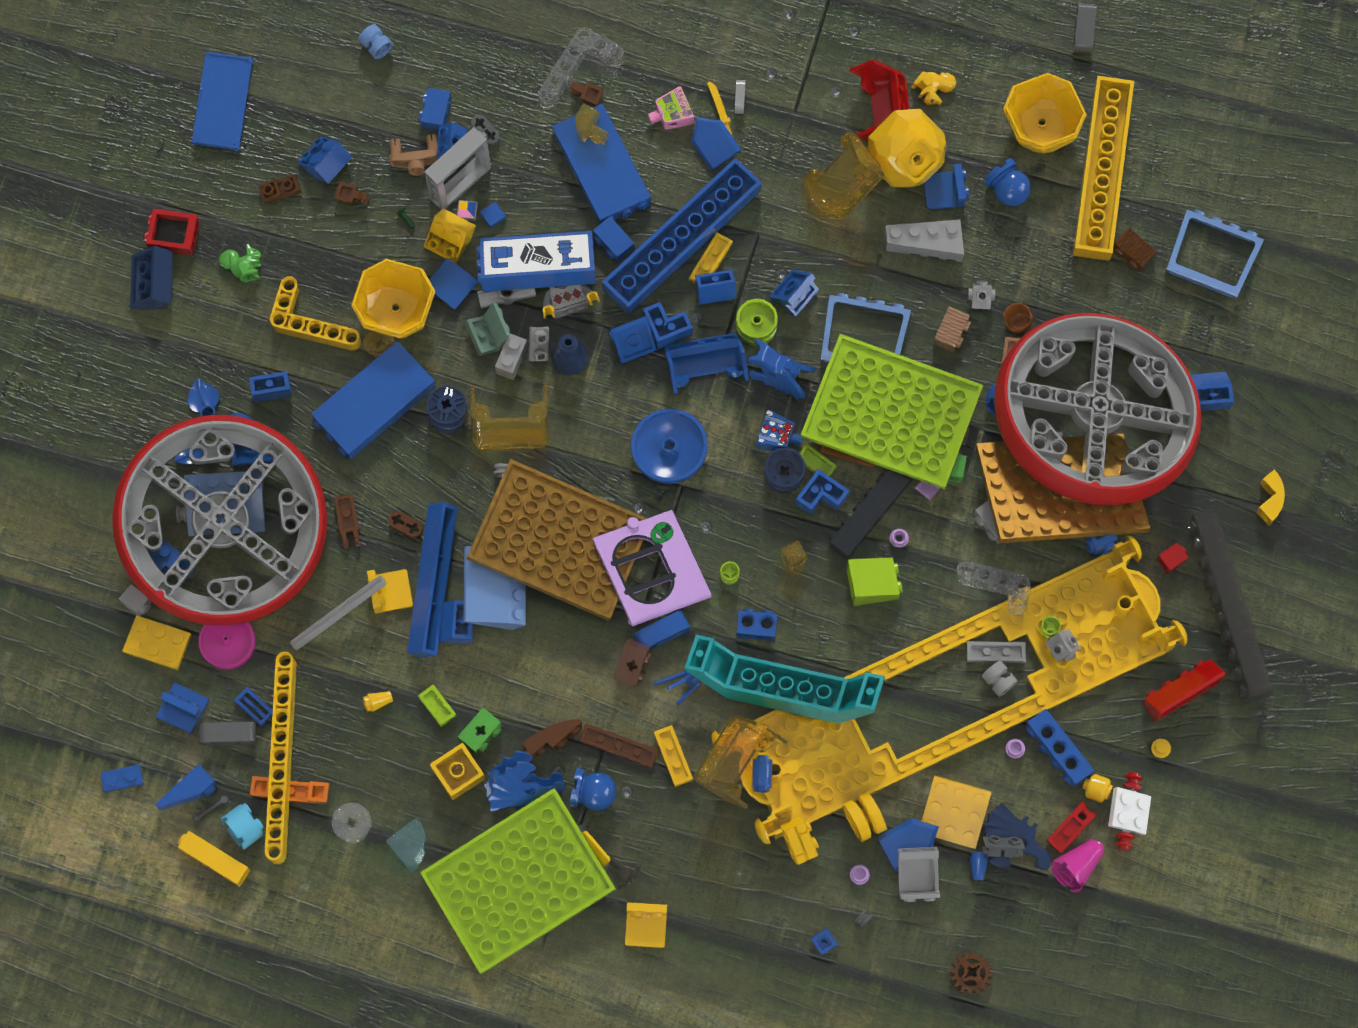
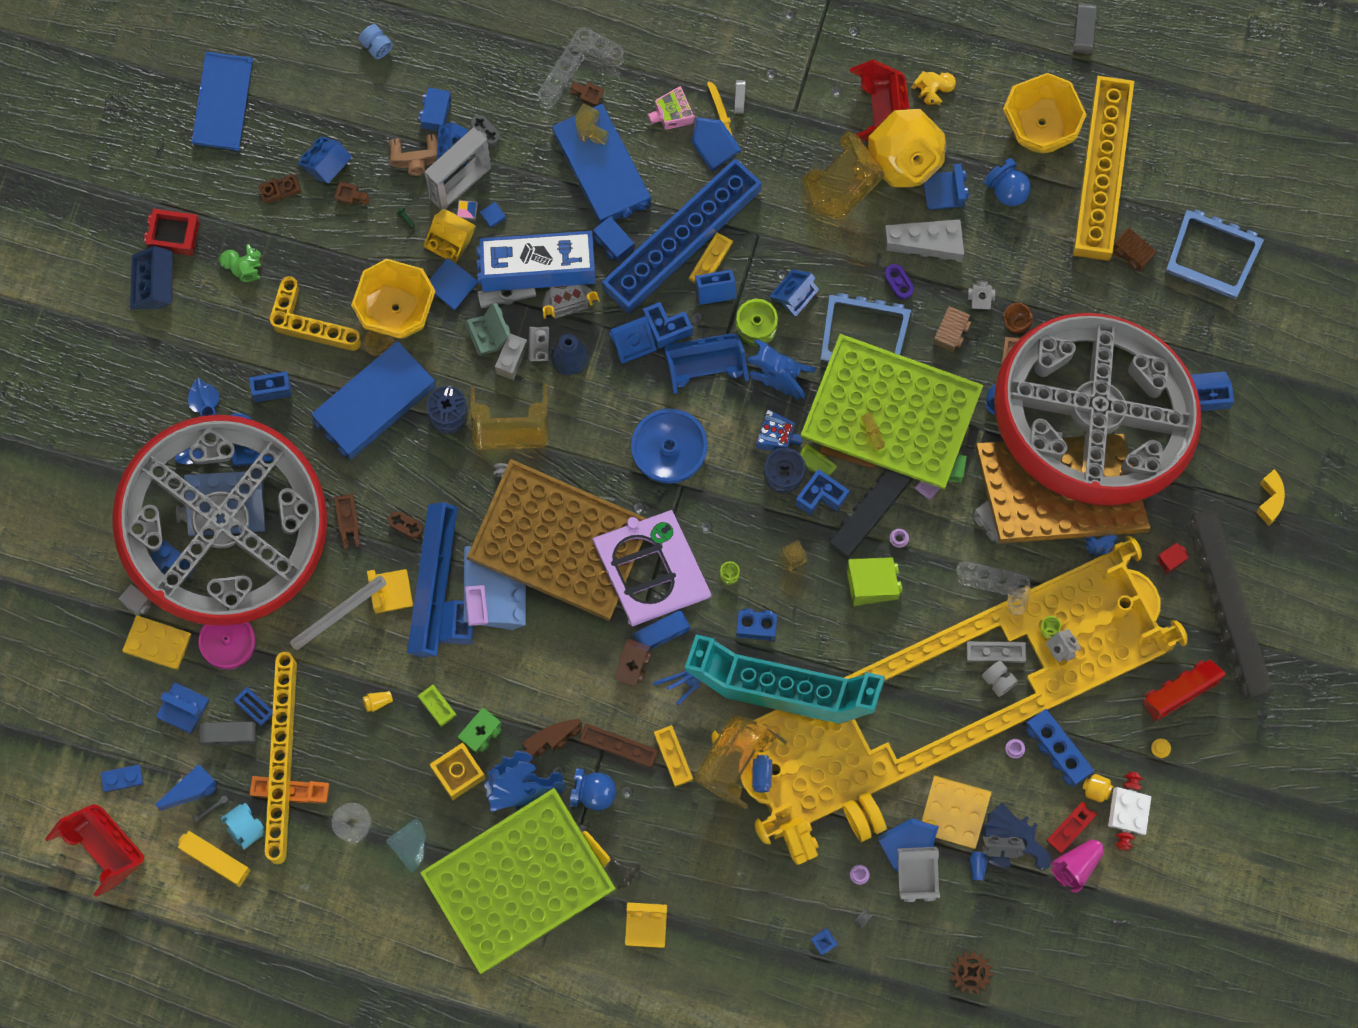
(103, 841): none -> red windscreen
(476, 605): none -> lavender tile
(873, 431): none -> clear yellow axle
(899, 282): none -> dark purple plate

